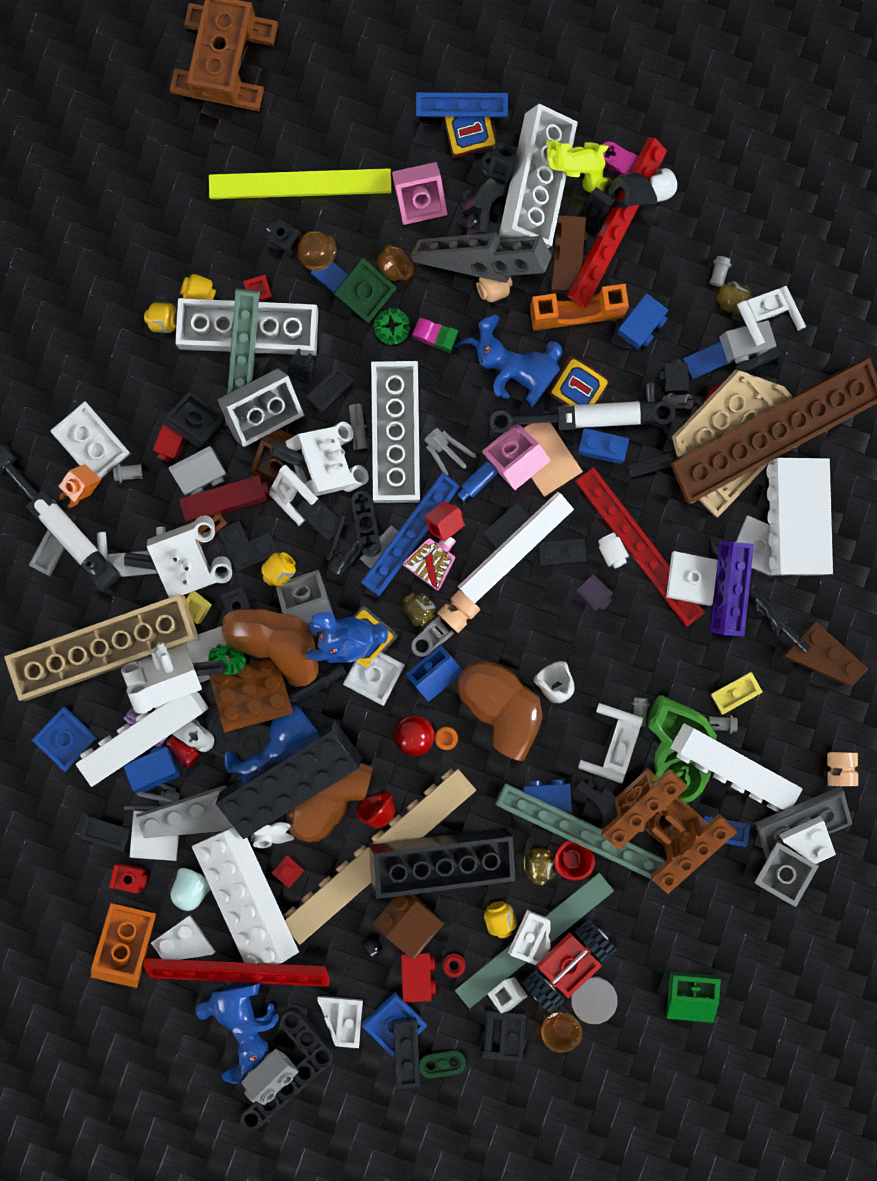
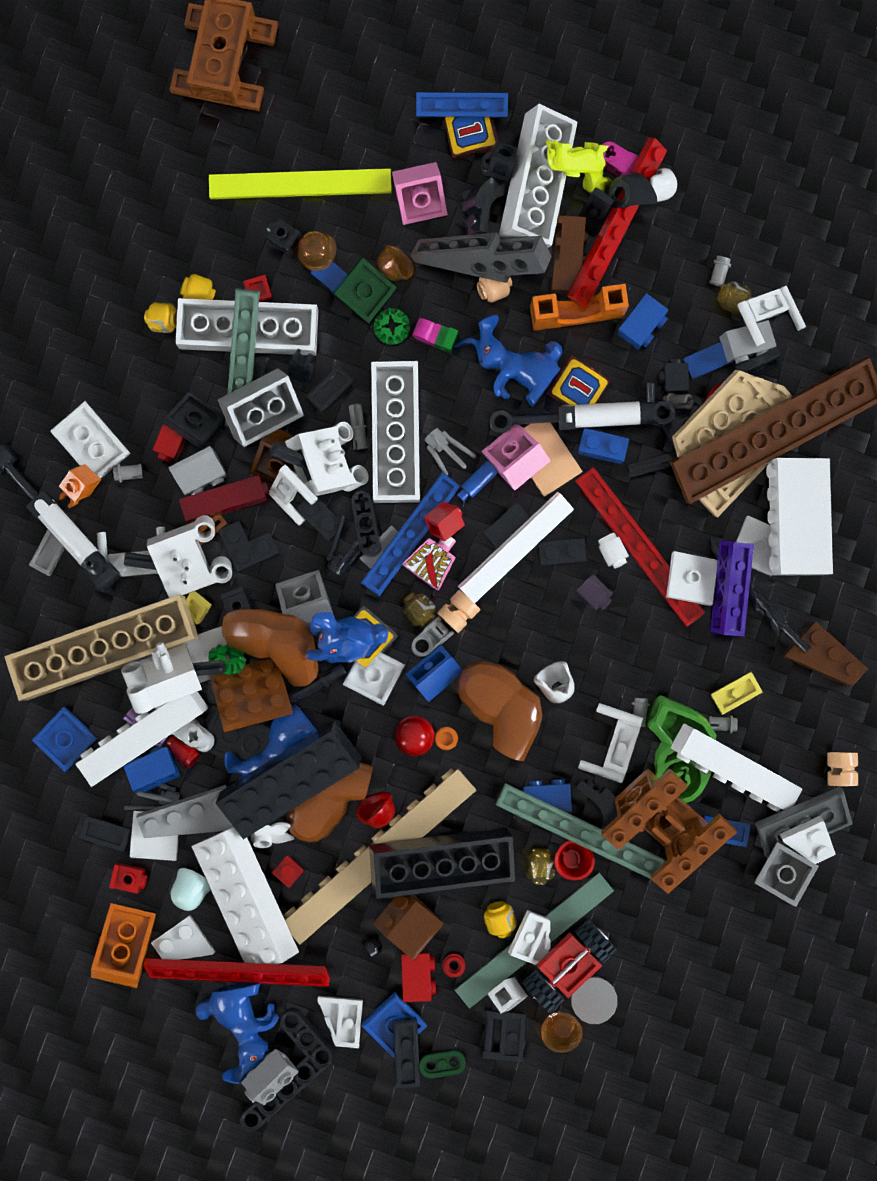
(278, 569): yellow head -> none
(693, 996): green slope -> none

